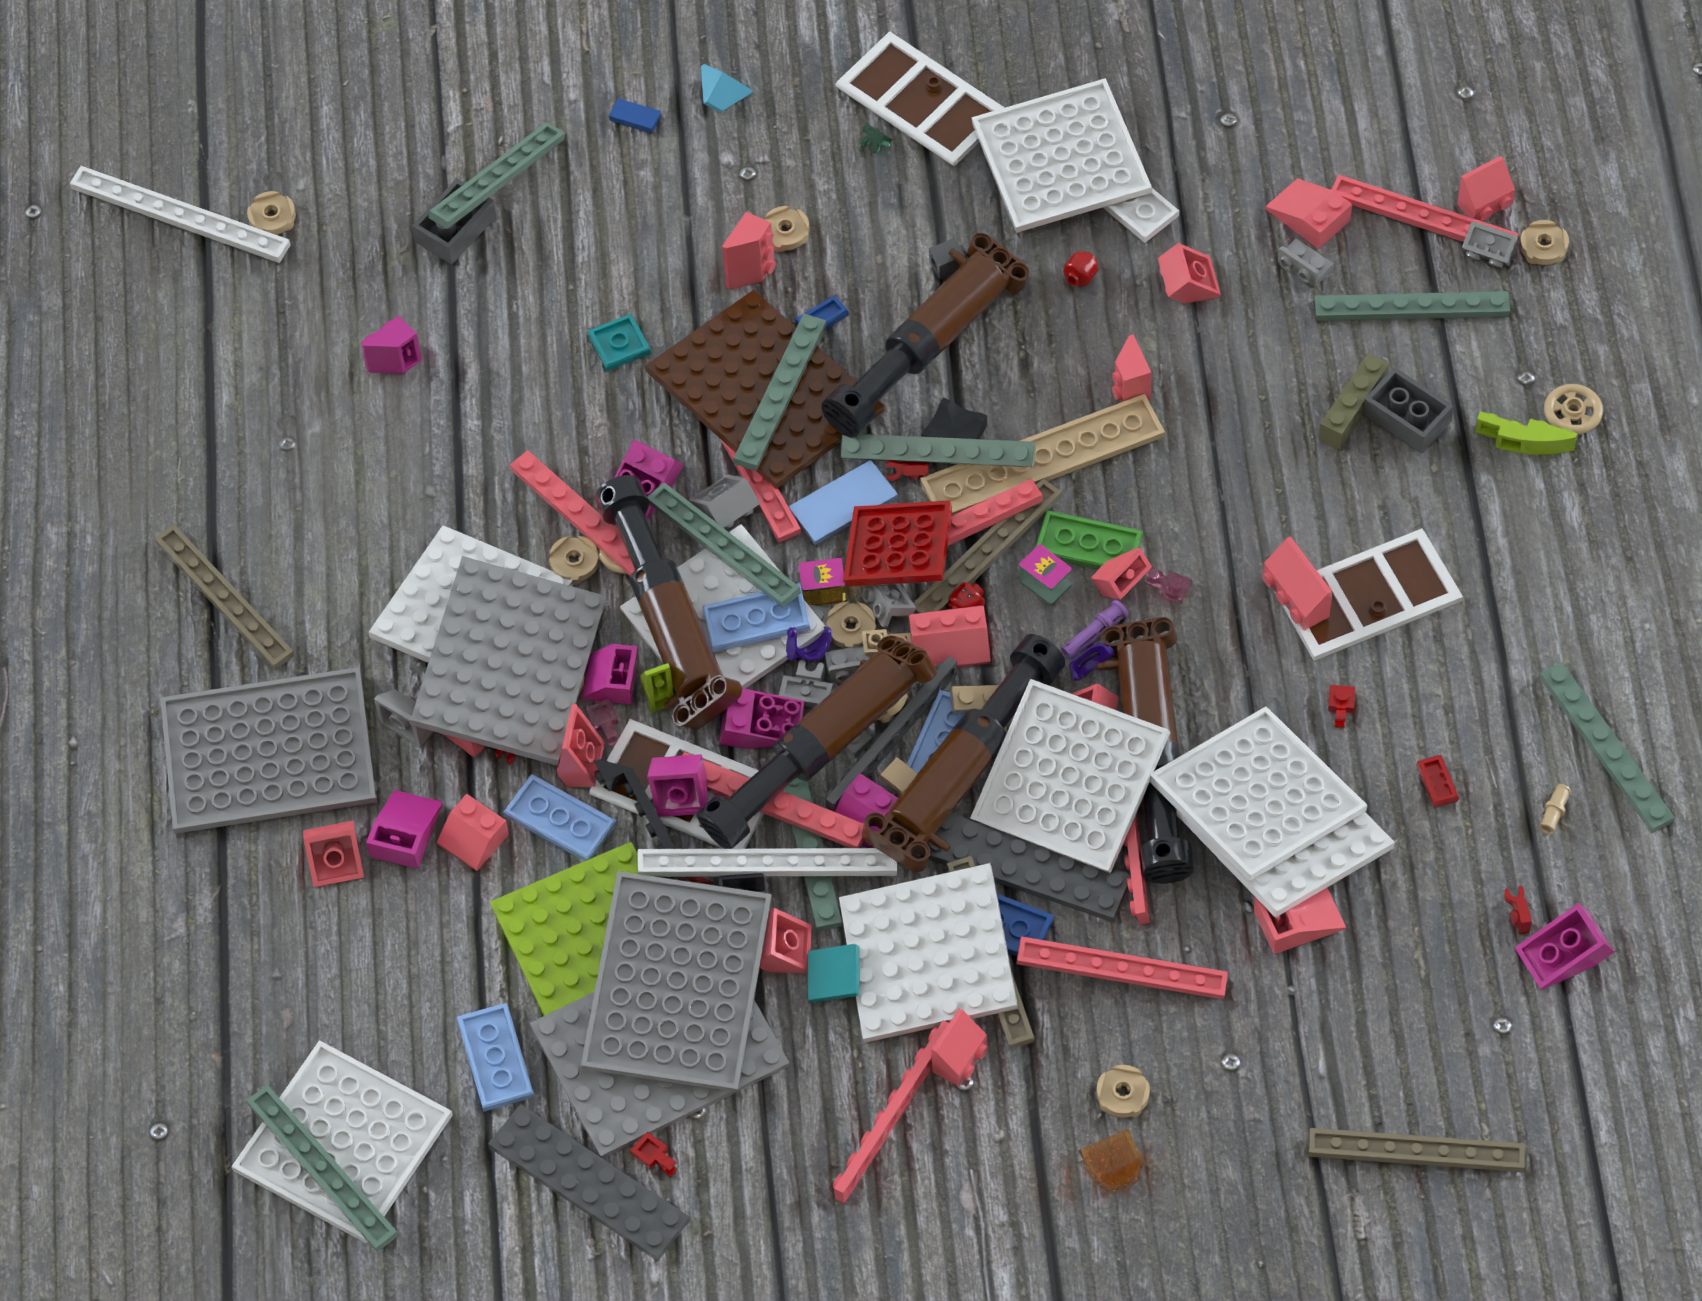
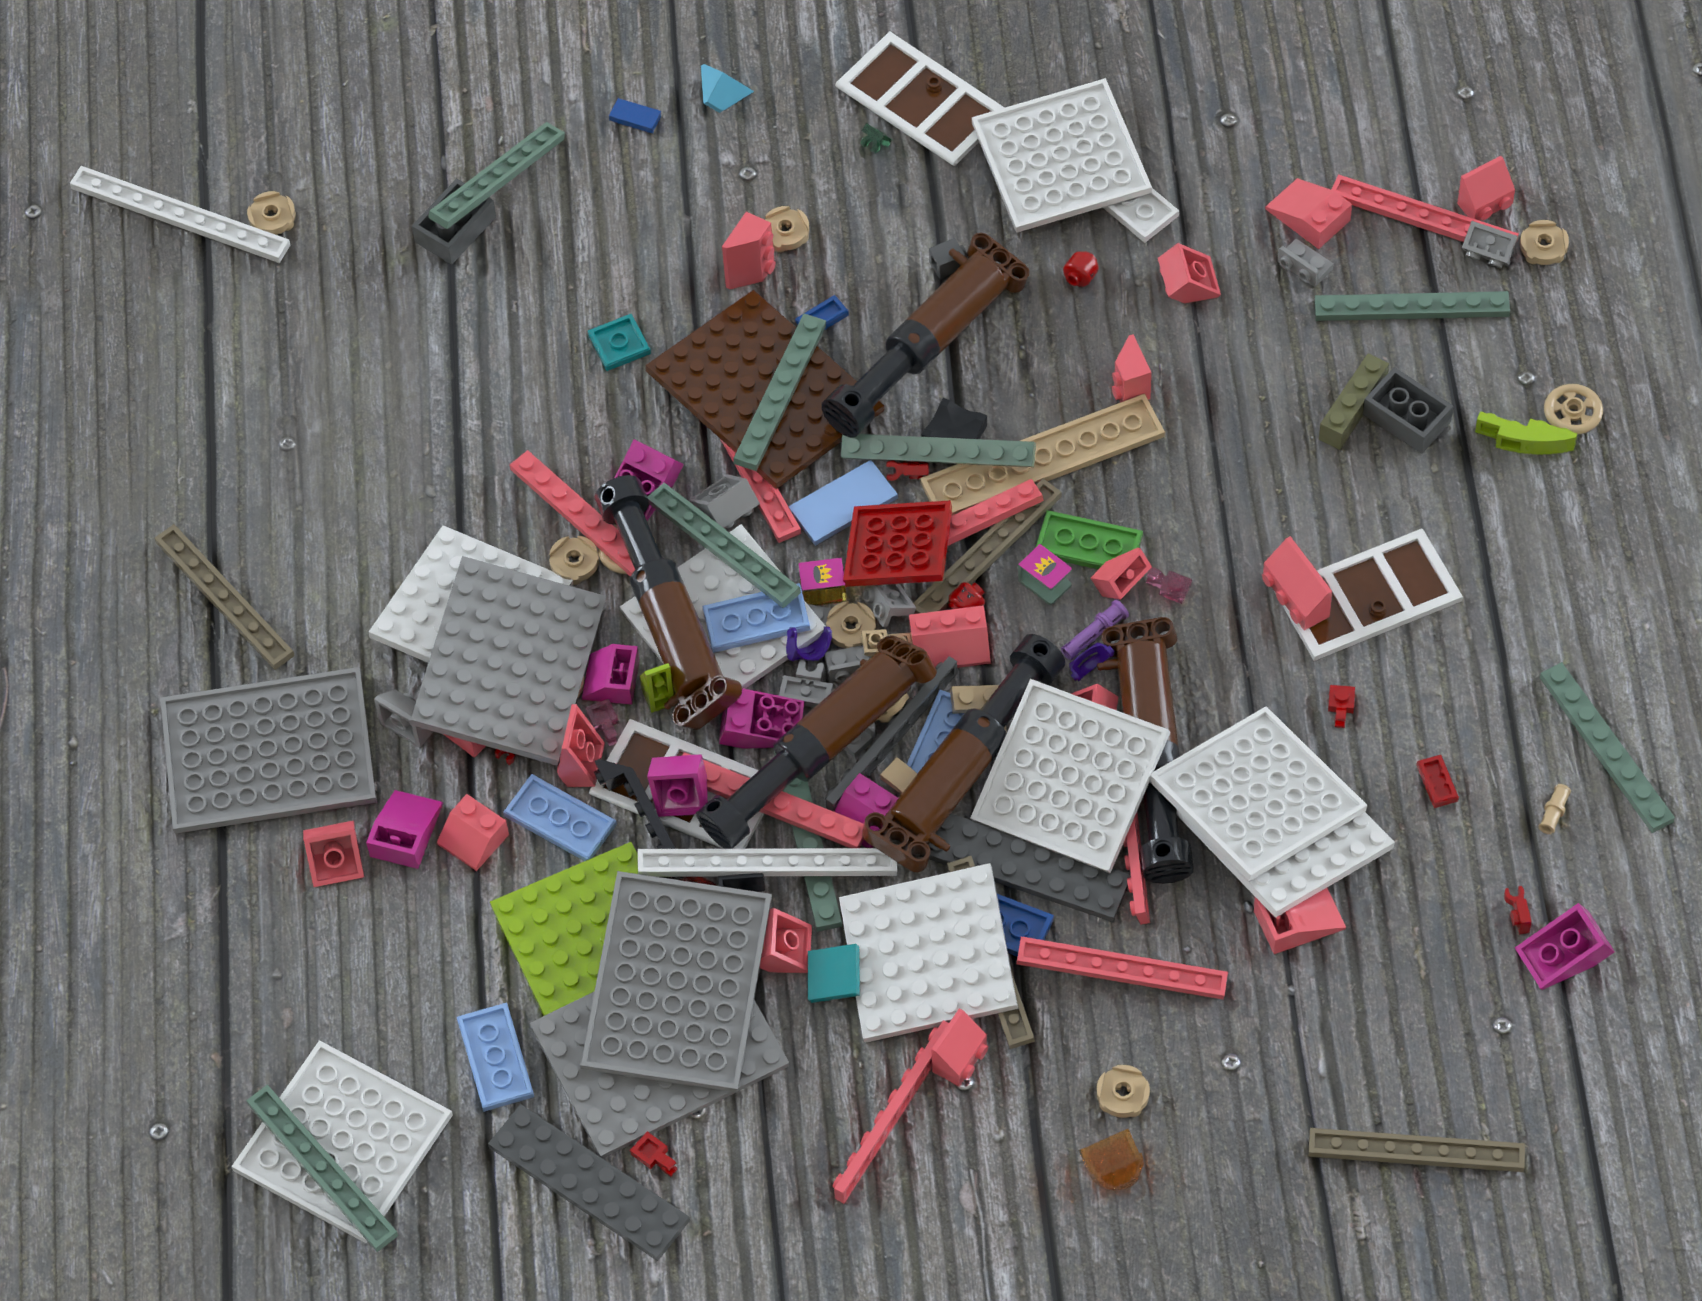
(391, 348): dark pink slope -> none

